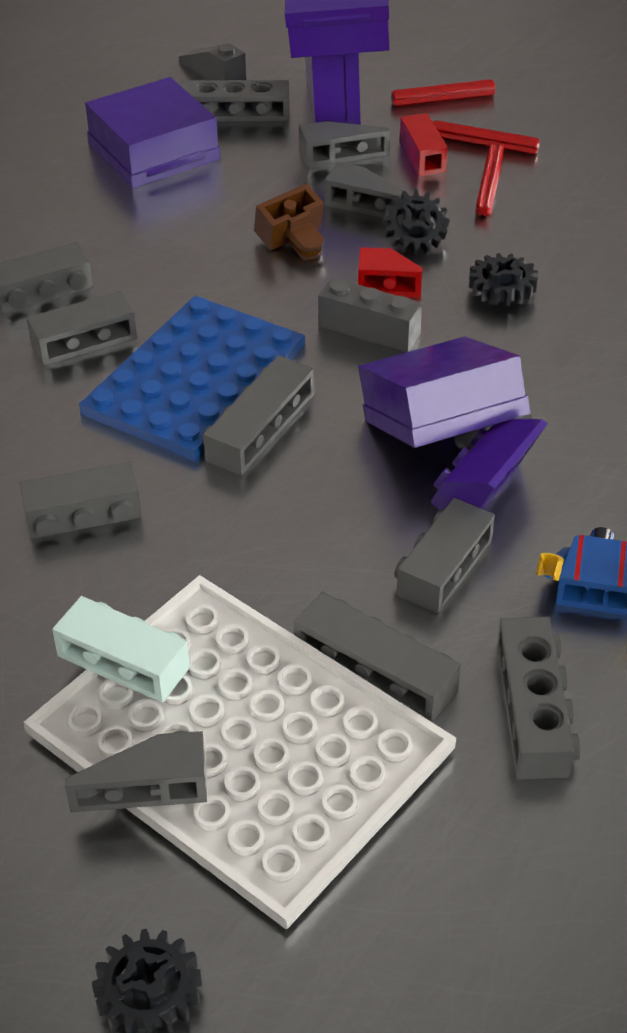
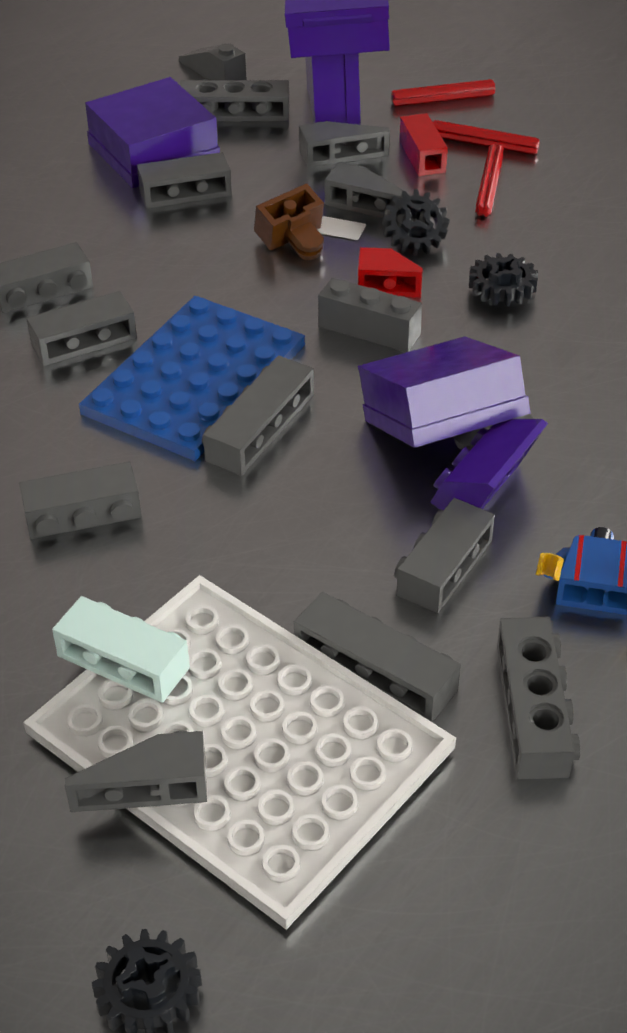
(184, 180): none -> dark grey brick
(341, 228): none -> white sticker

